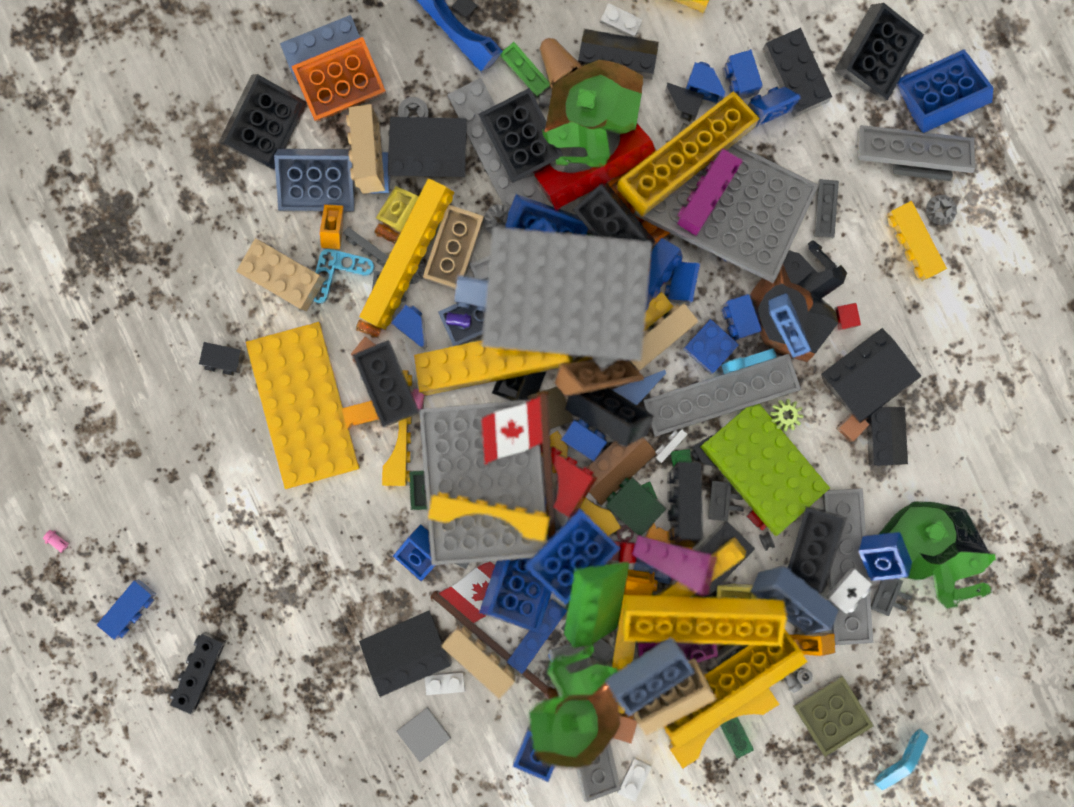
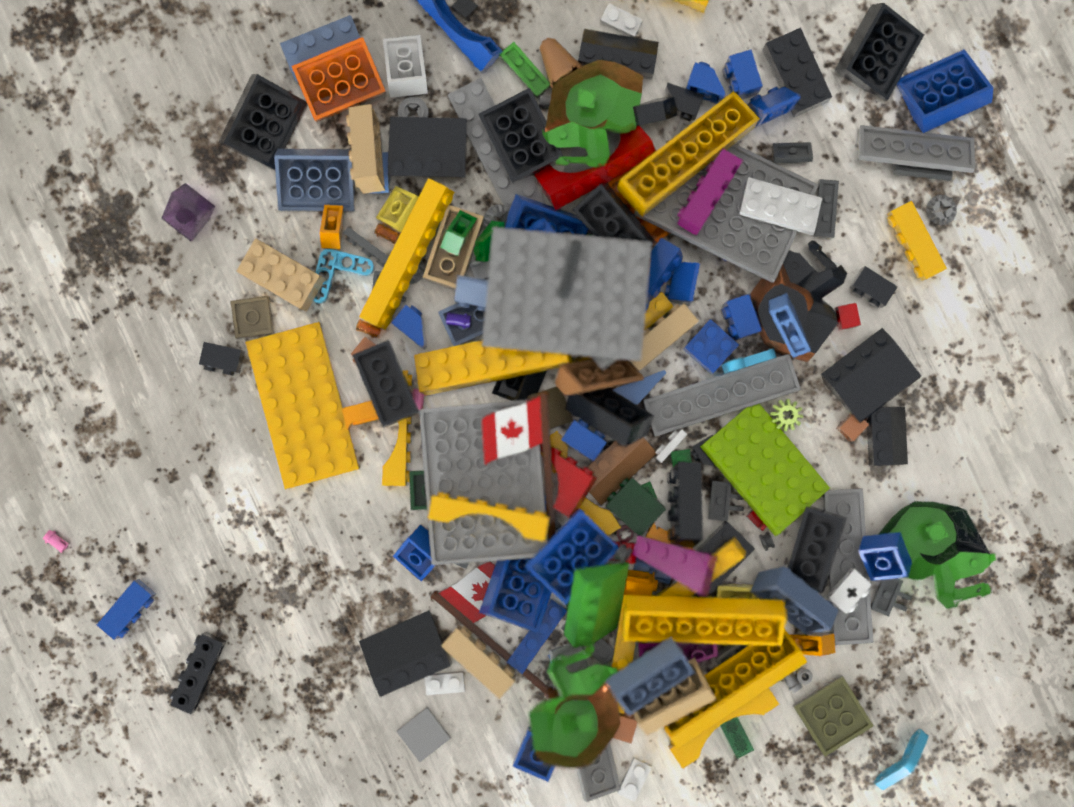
(187, 211): none -> clear purple slope
(252, 317): none -> dark tan tile
(405, 66): none -> white slope
(458, 232): none -> green slope
(483, 243): none -> green slope
(569, 269): none -> dark grey axle
(623, 553): none -> dark grey bush
(655, 110): none -> black slope
(780, 206): none -> white plate
(792, 152): none -> dark grey plate
(873, 287): none -> black brick

